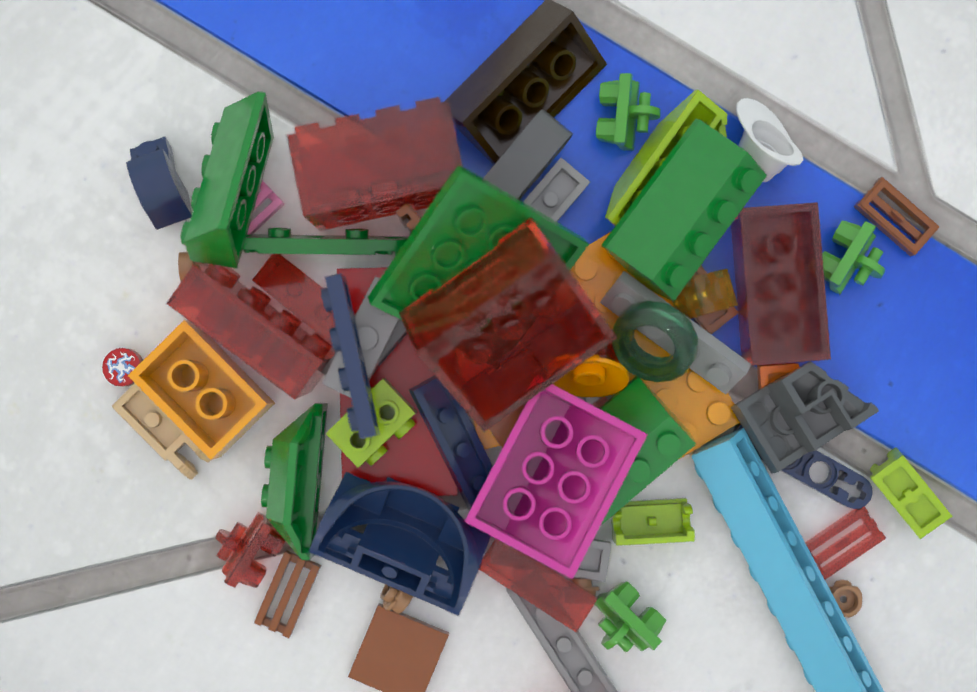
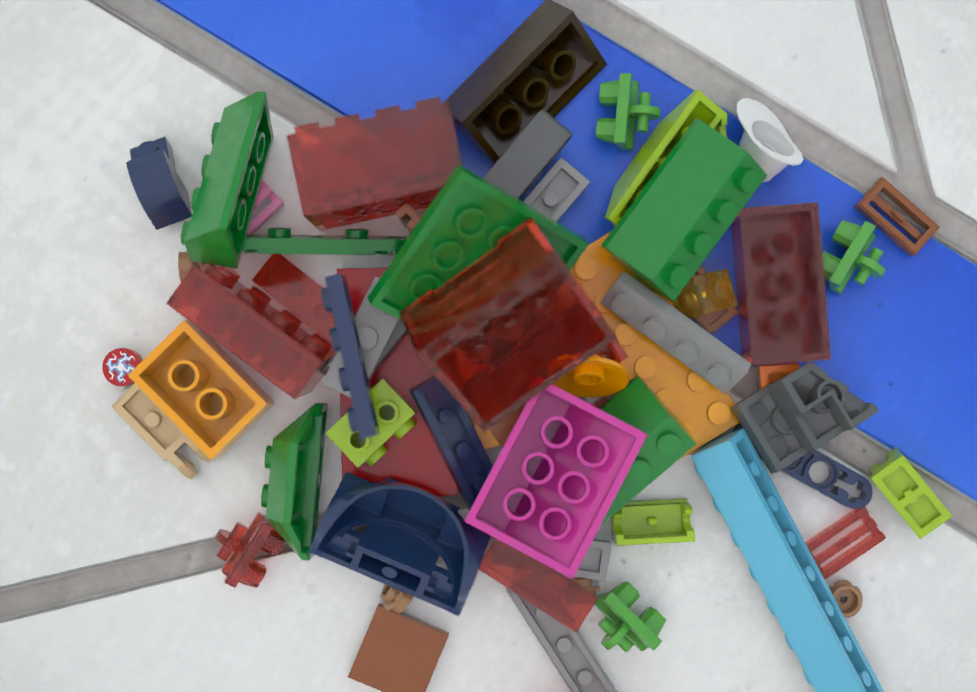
(274, 623): dark orange tile -> none
(665, 318): clear green wheel -> none

